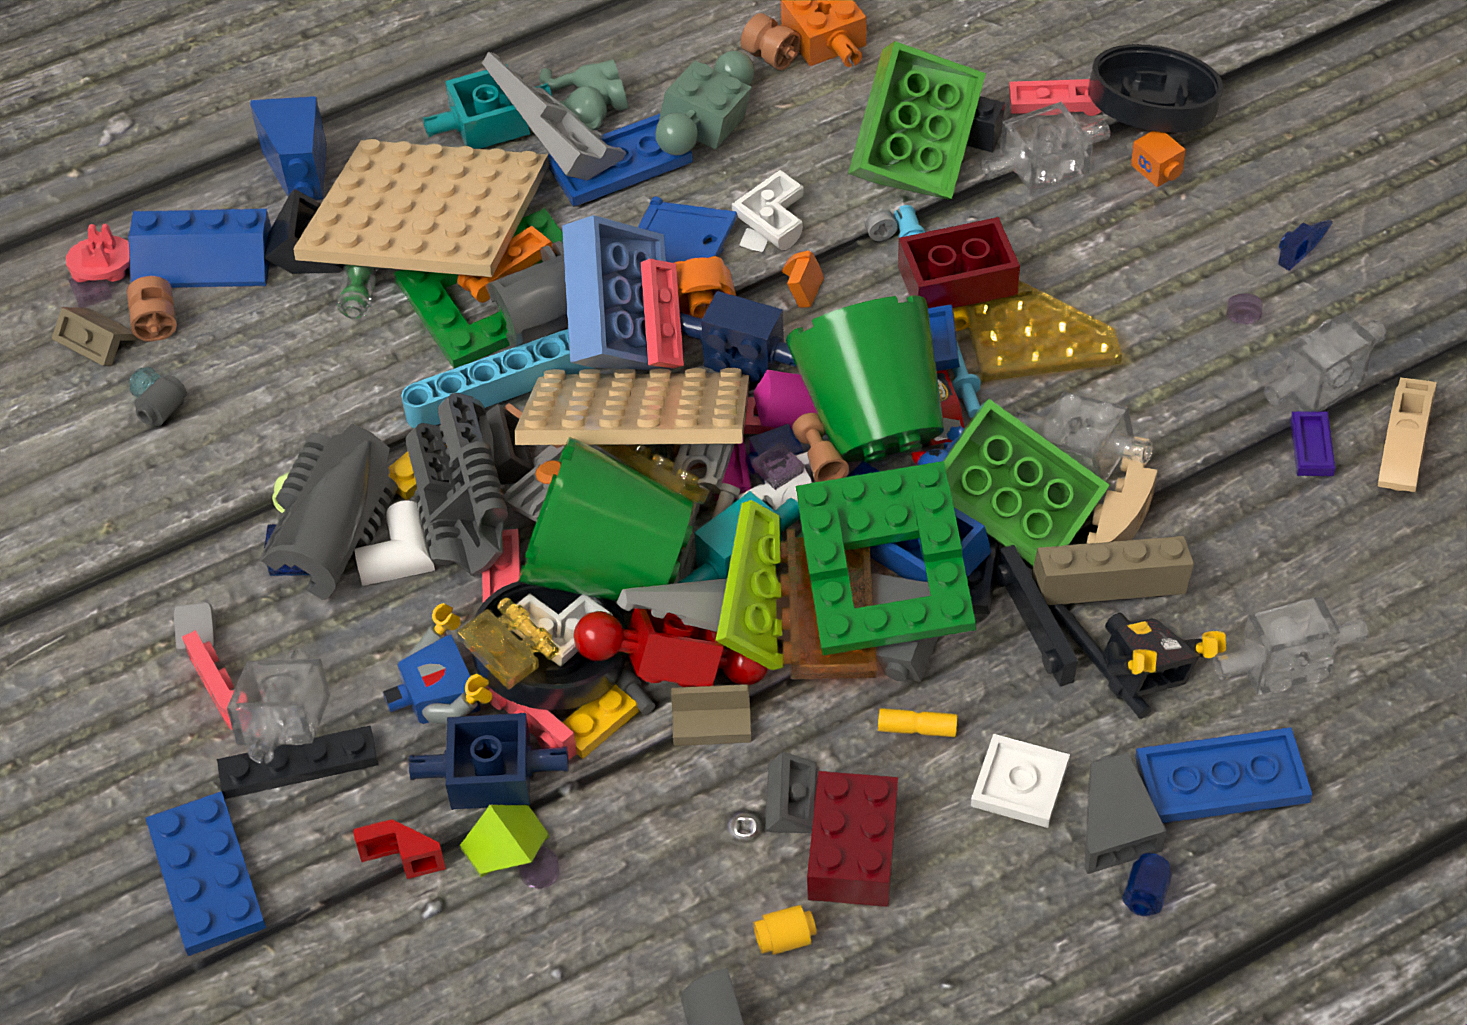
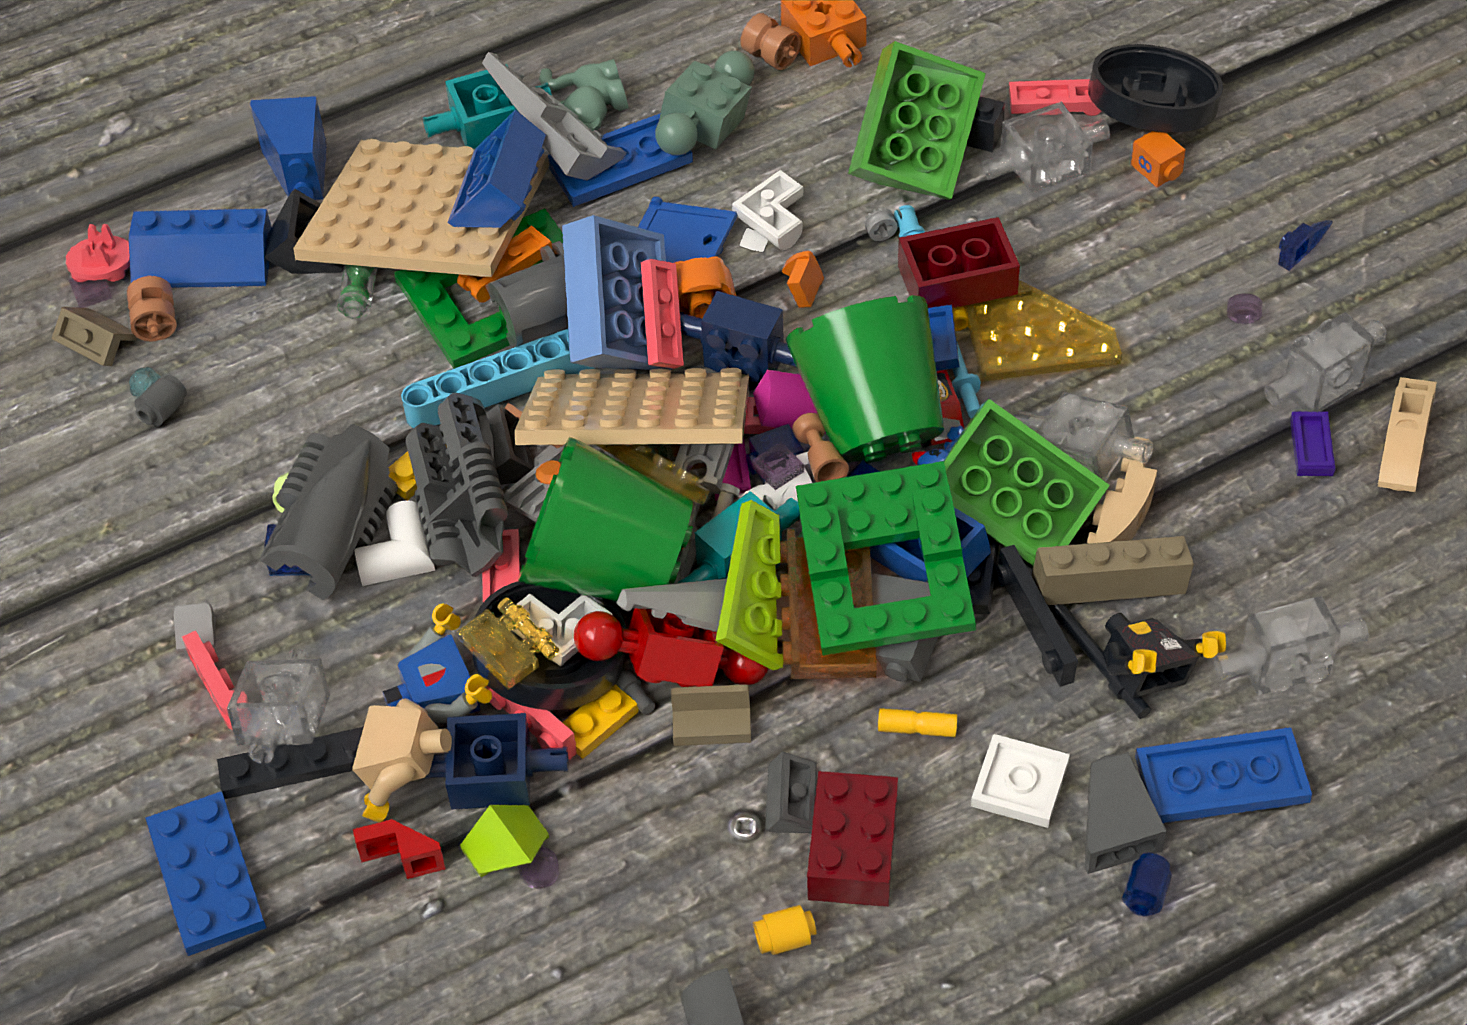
(394, 750): none -> tan torso
(499, 175): none -> blue slope

